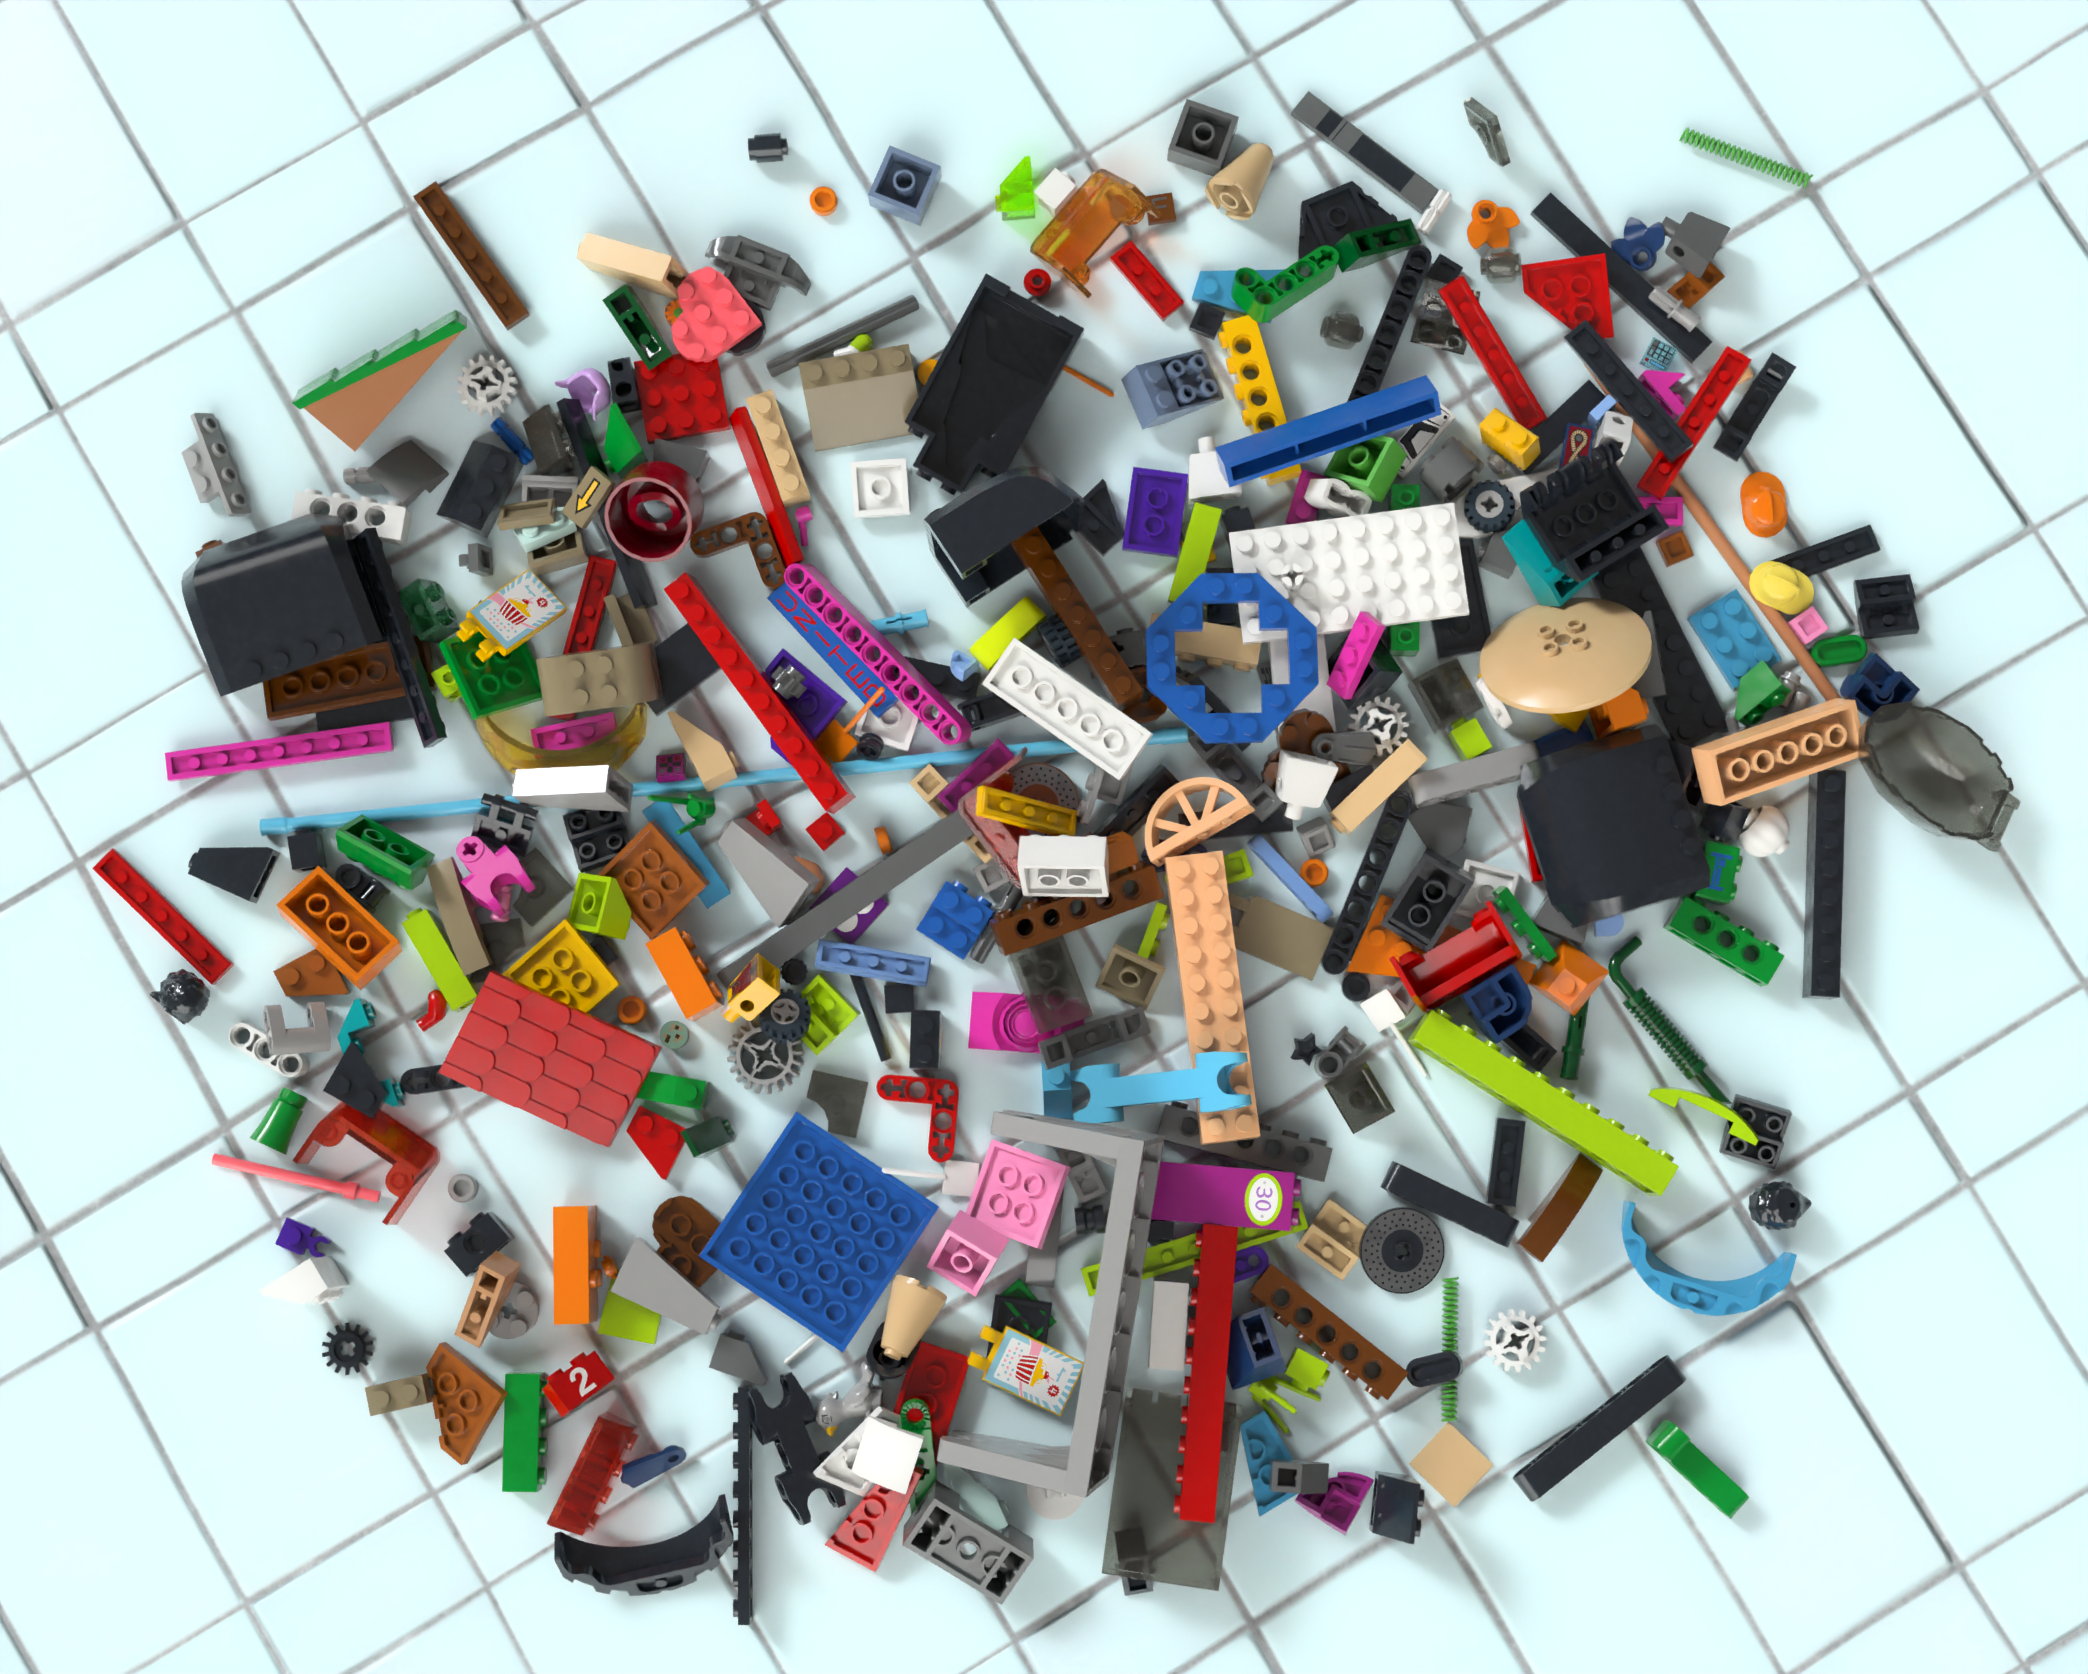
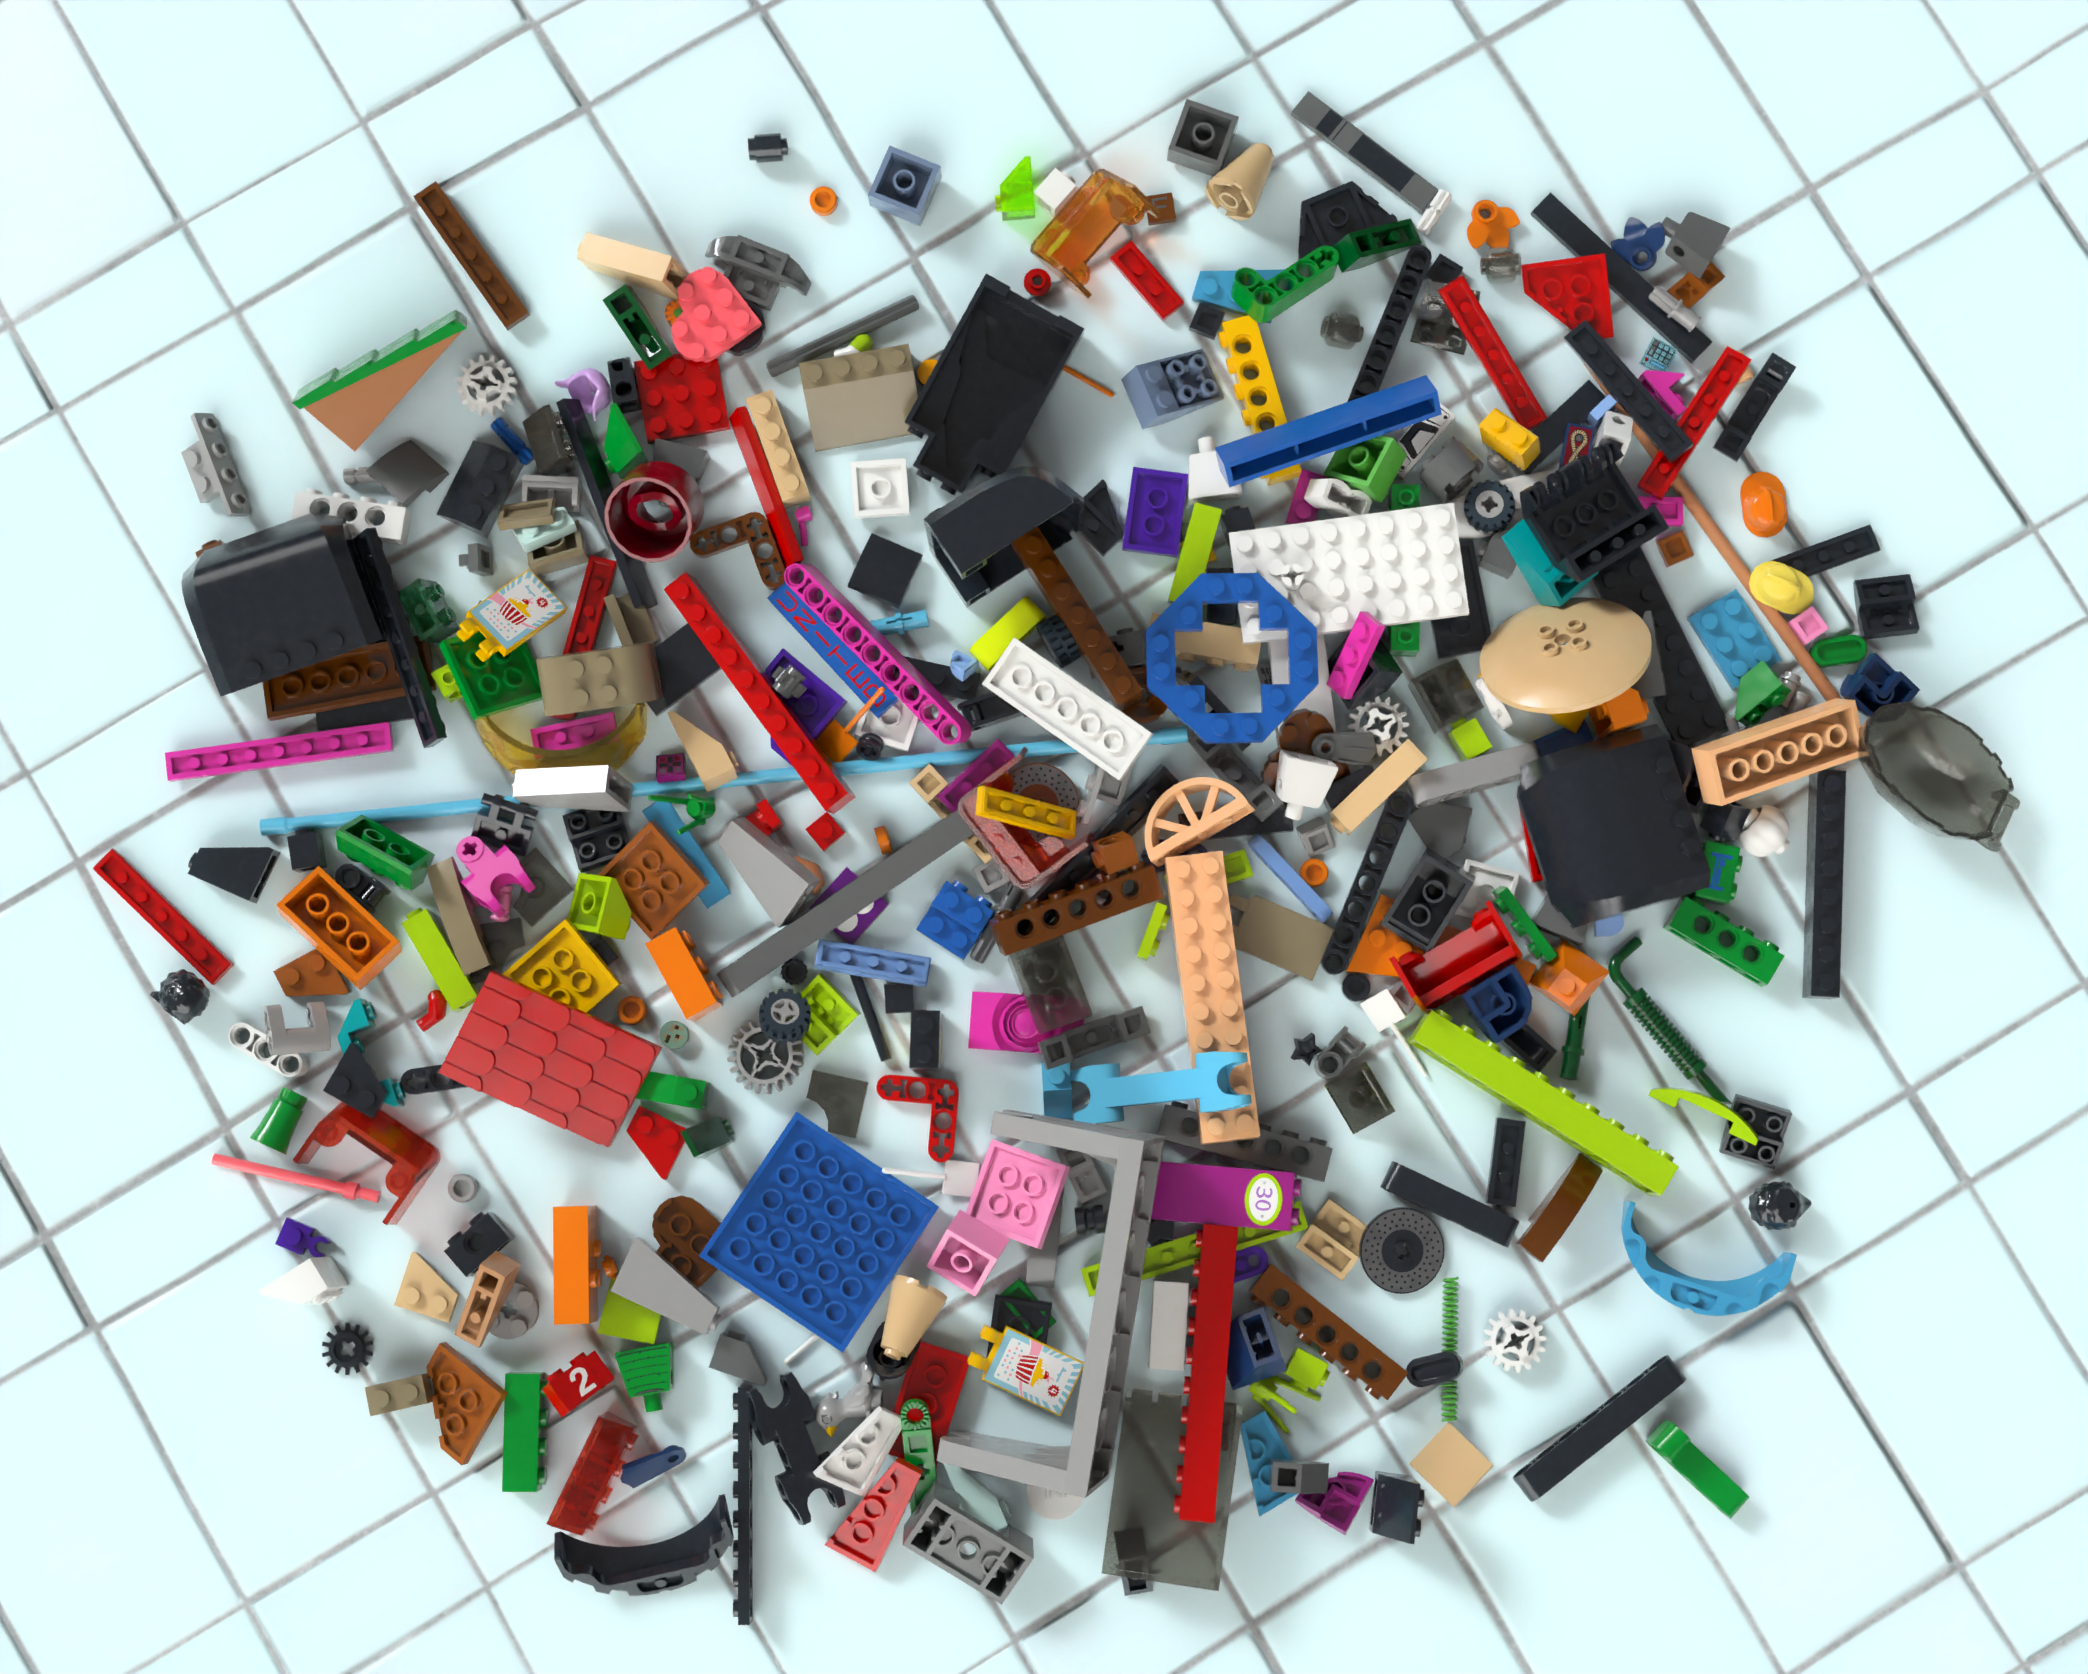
(426, 1291): none -> tan wing
(588, 497): dark tan tile -> none
(647, 1372): none -> green torso
(752, 990): yellow torso -> none
(885, 570): none -> black slope
(887, 1454): white slope -> none
(1064, 866): white slope -> none
(1130, 976): dark tan slope -> none
(1488, 129): clear smoke tile -> none
(1740, 153): bright green piece -> none

